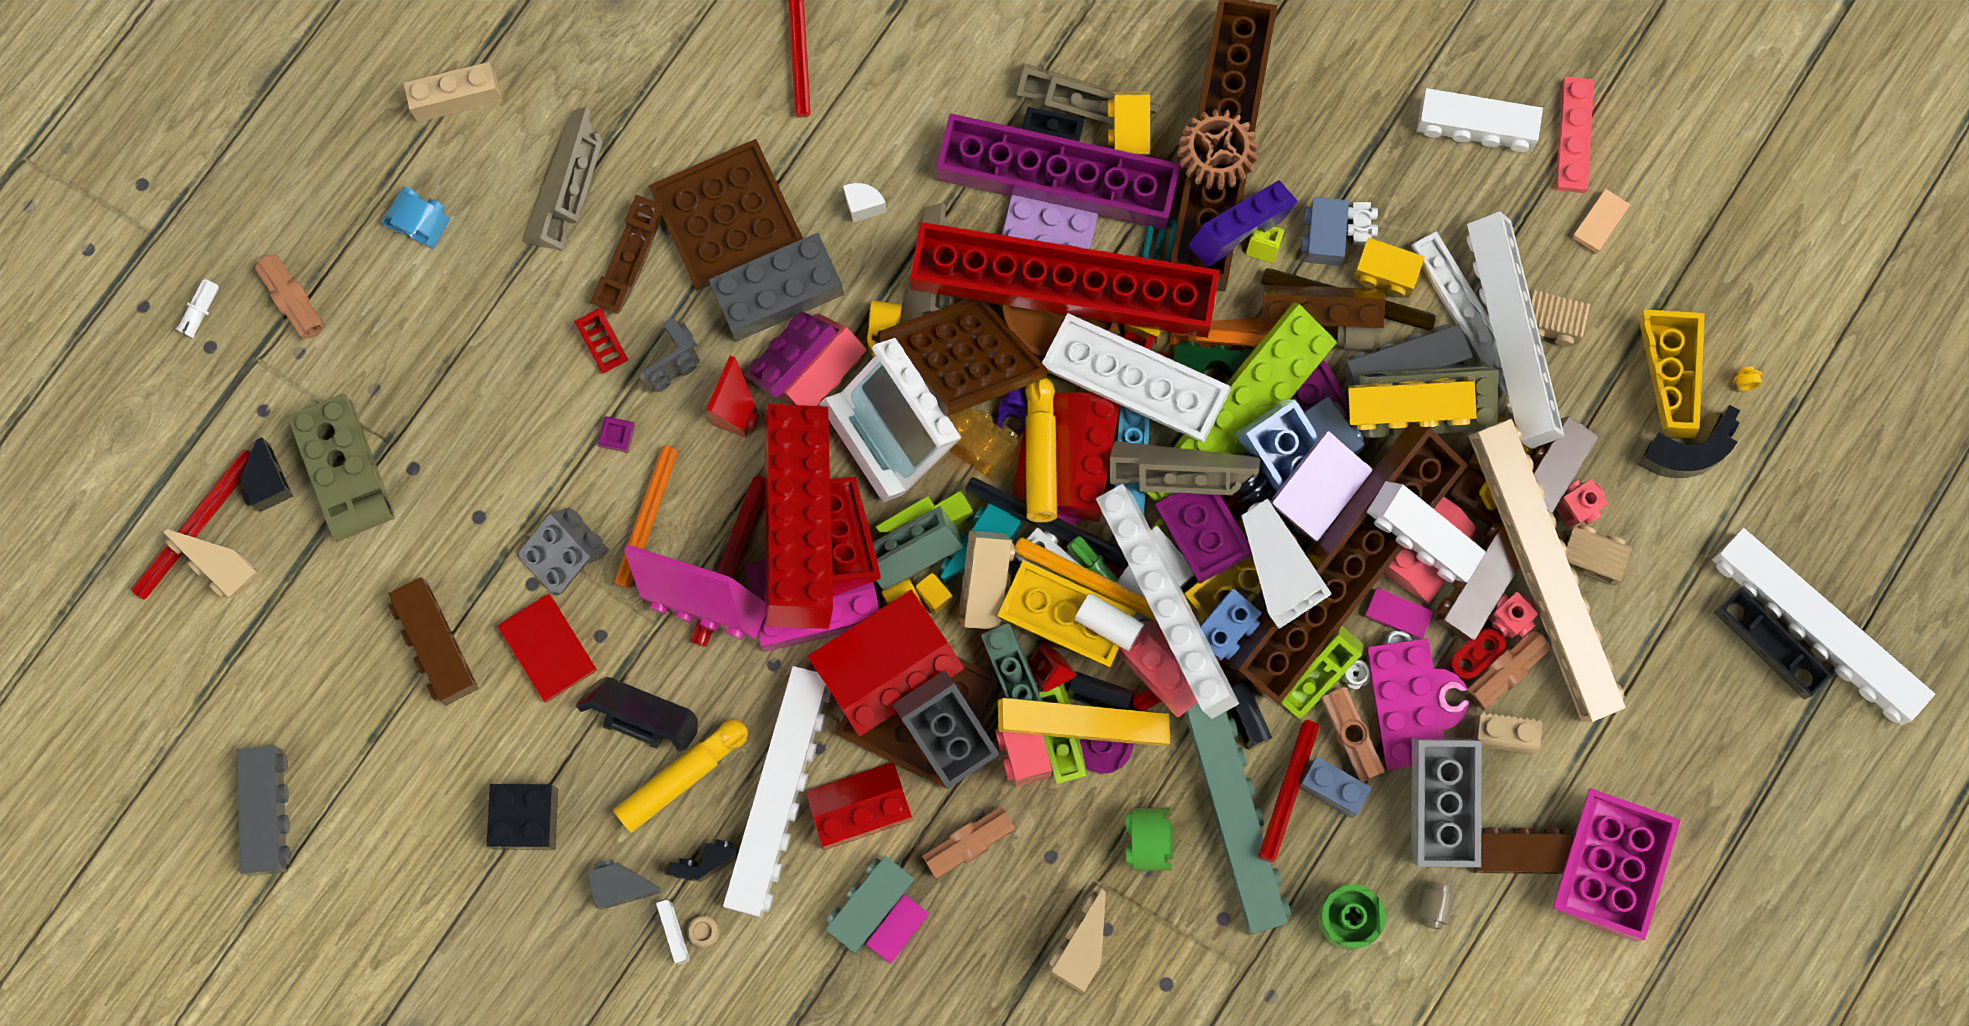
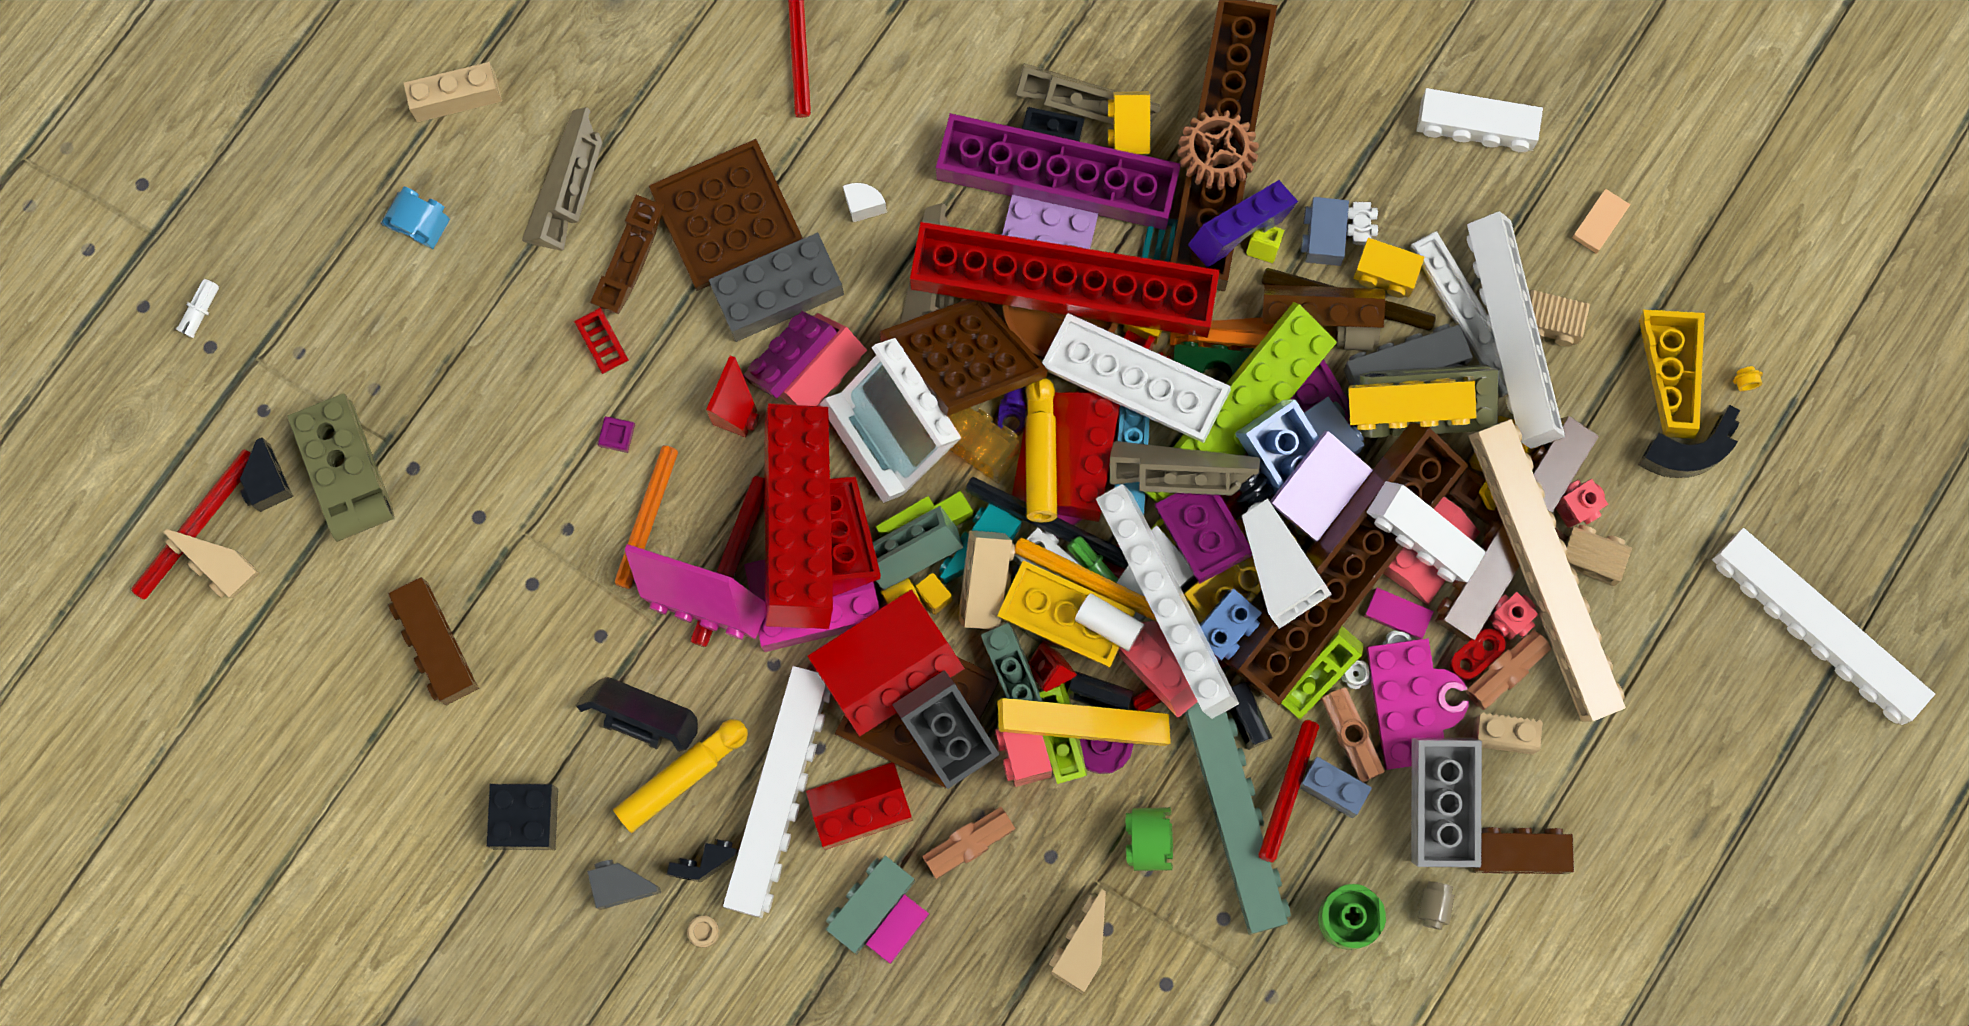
(262, 811): dark grey brick -> none
(289, 296): nougat piece -> none
(547, 648): red tile -> none
(561, 549): dark grey bracket -> none
(673, 932): white tile -> none
(679, 362): dark grey bracket -> none
(881, 316): yellow piece -> none
(1575, 135): coral plate -> none
(1616, 865): dark pink slope -> none
(1773, 643): black piece -> none

